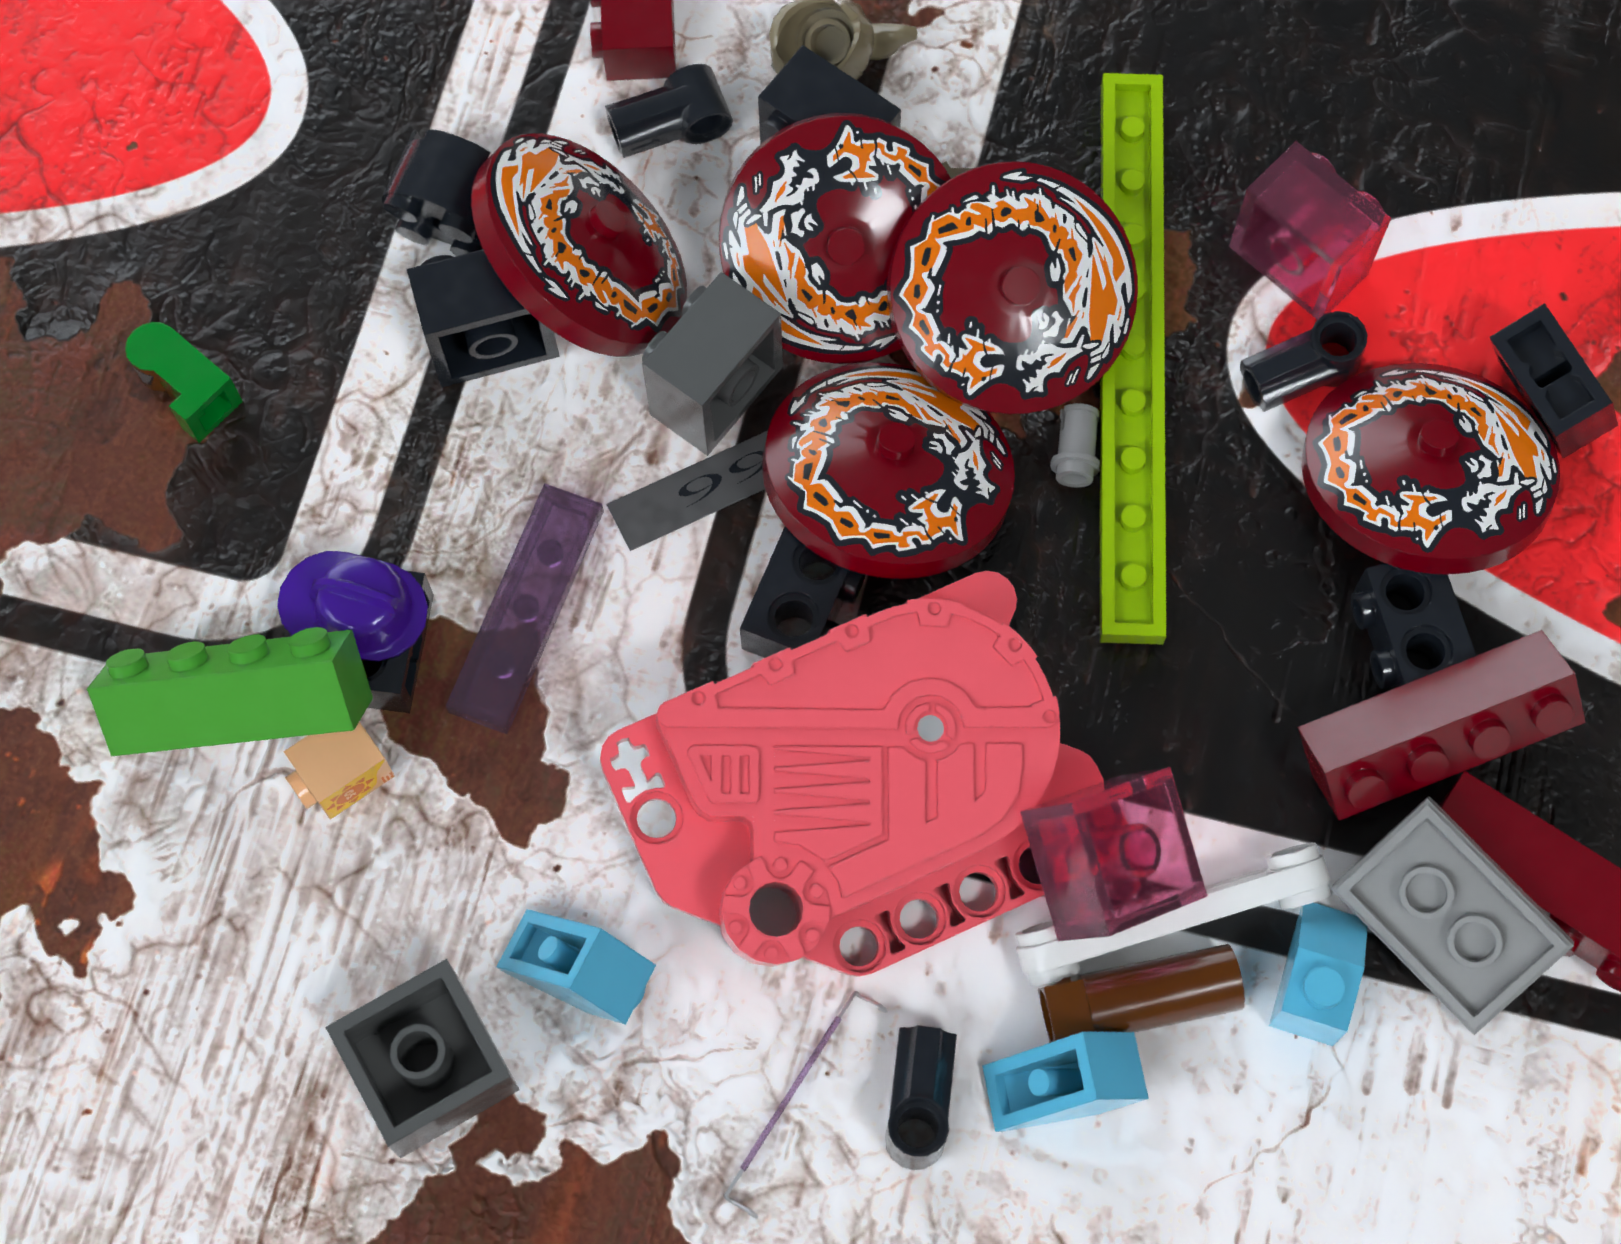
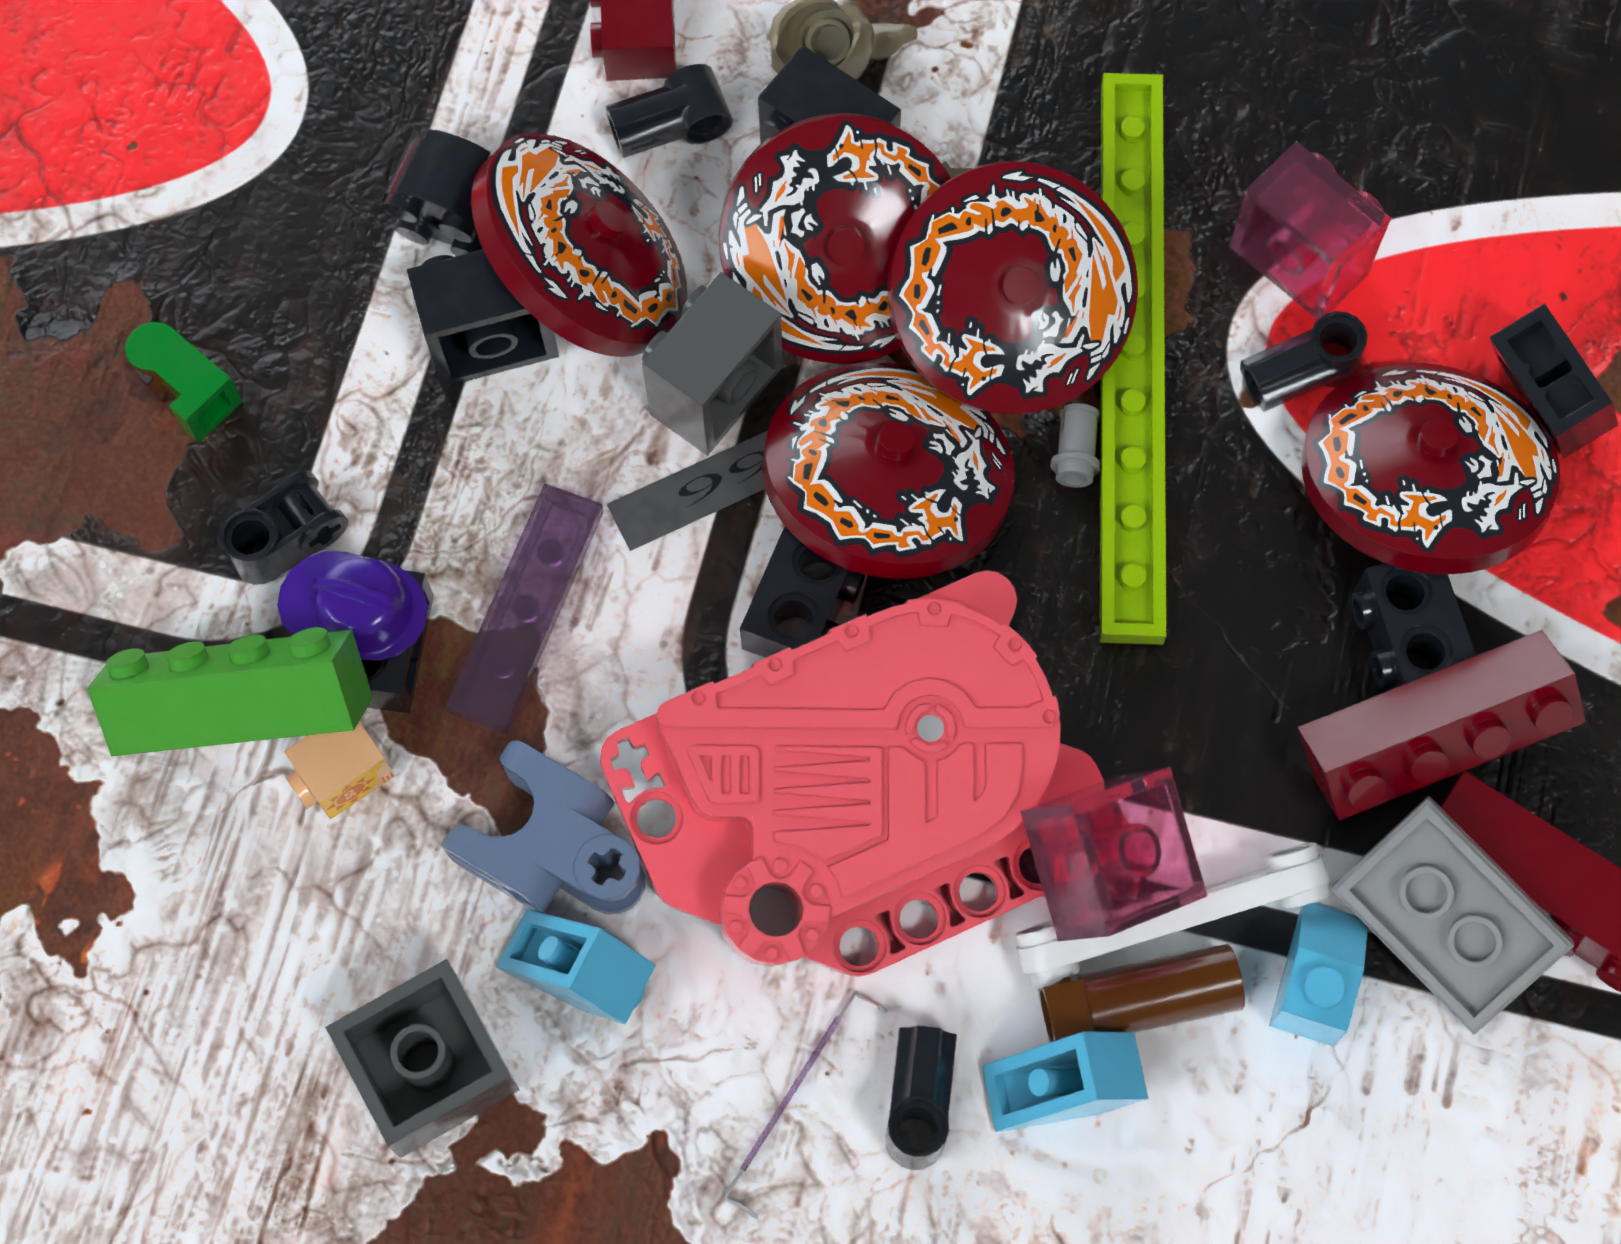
(285, 525): none -> black piece
(557, 846): none -> sand blue piece

